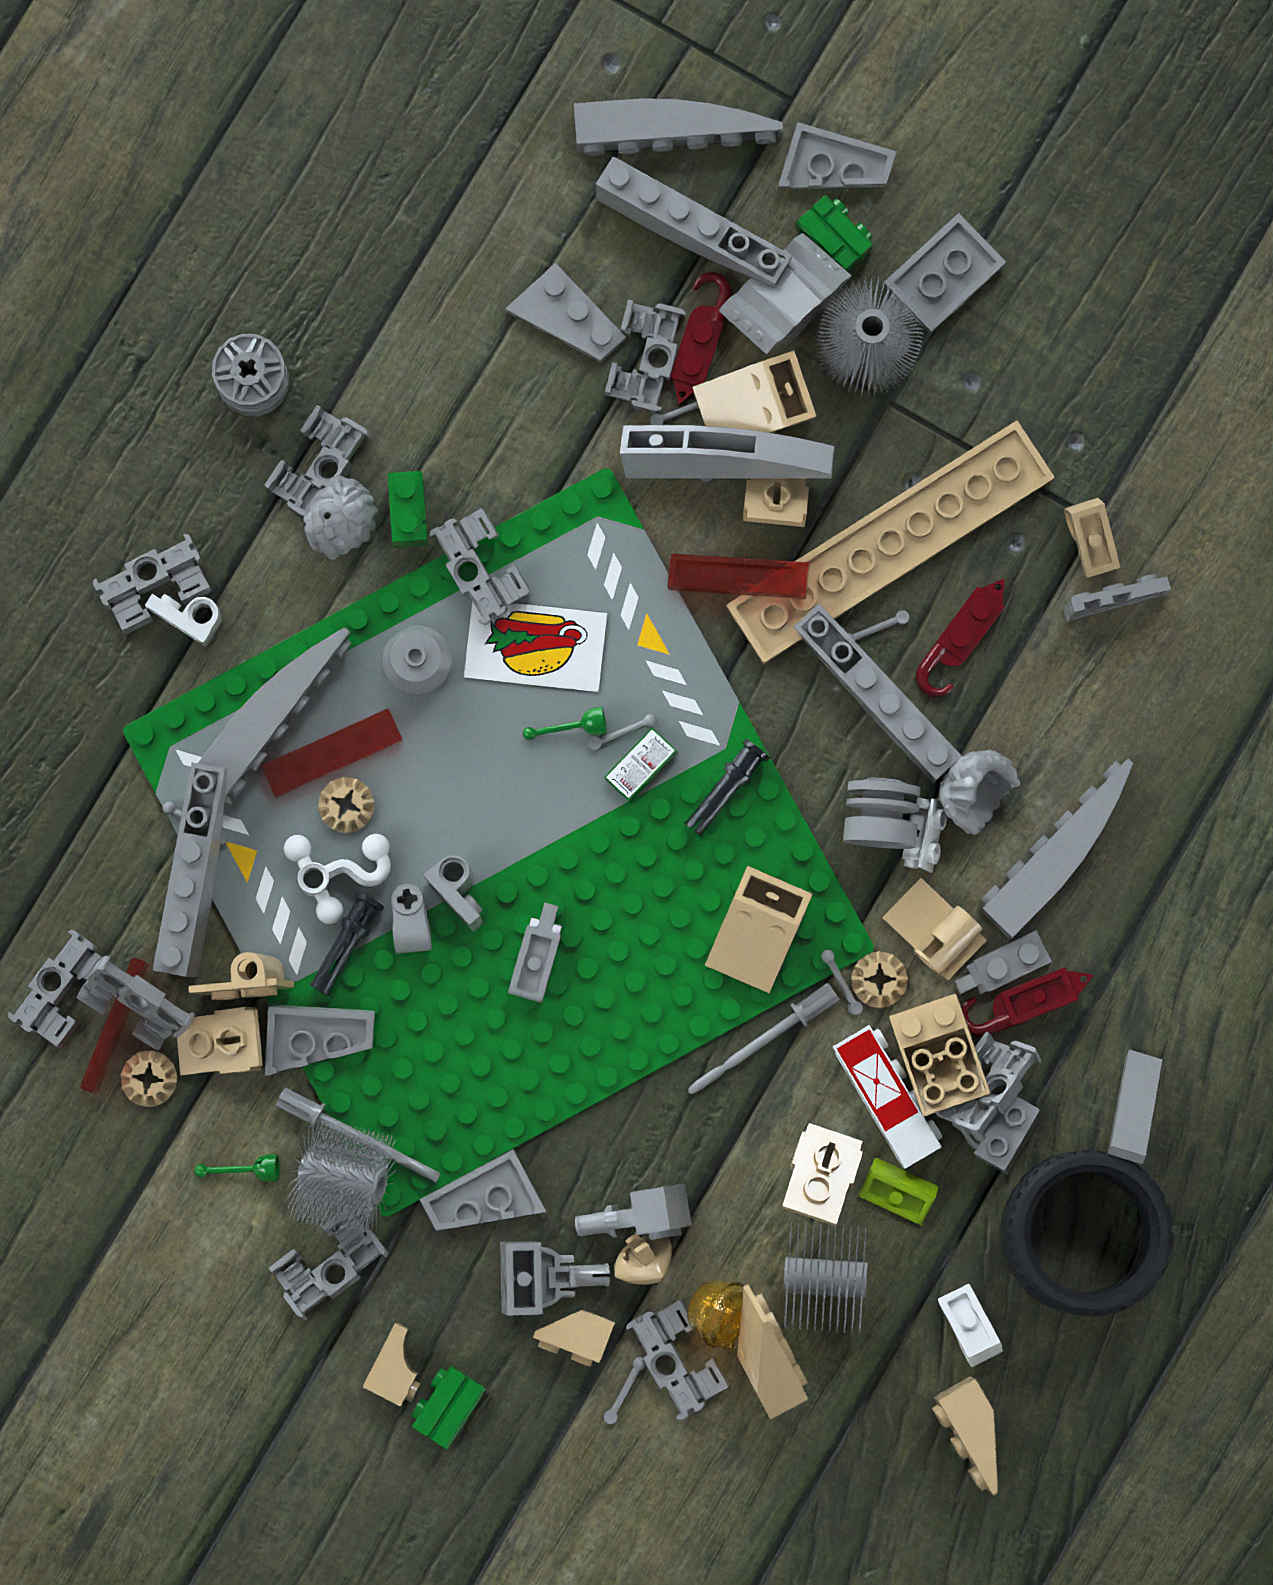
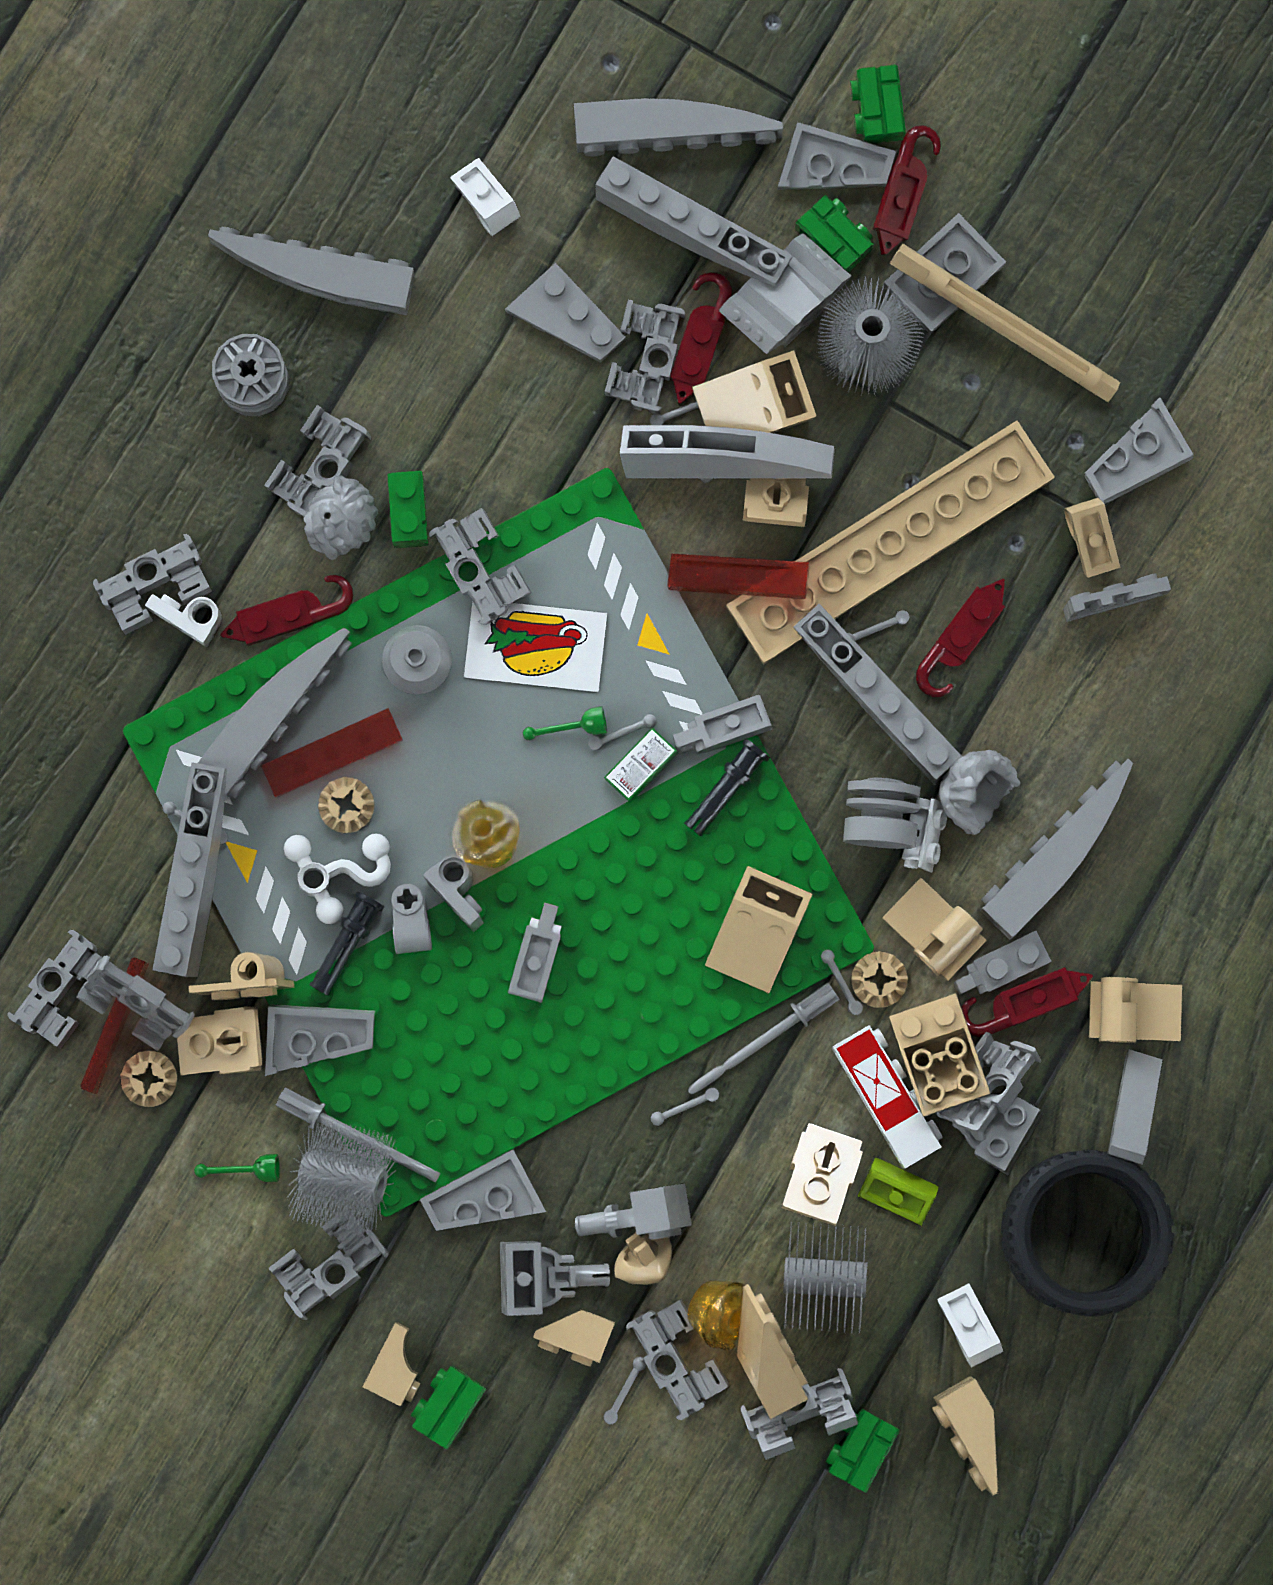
(286, 614): none -> dark red plate
(323, 271): none -> light grey slope
(486, 196): none -> white plate
(486, 834): none -> clear yellow cone
(710, 1095): none -> light grey hinge
(724, 726): none -> light grey hinge
(827, 1396): none -> light grey piece
(862, 1450): none -> green brick
(879, 104): none -> green brick
(903, 191): none -> dark red plate
(1004, 322): none -> tan piece
(1134, 1011): none -> tan piece
(1141, 455): none -> light grey wing

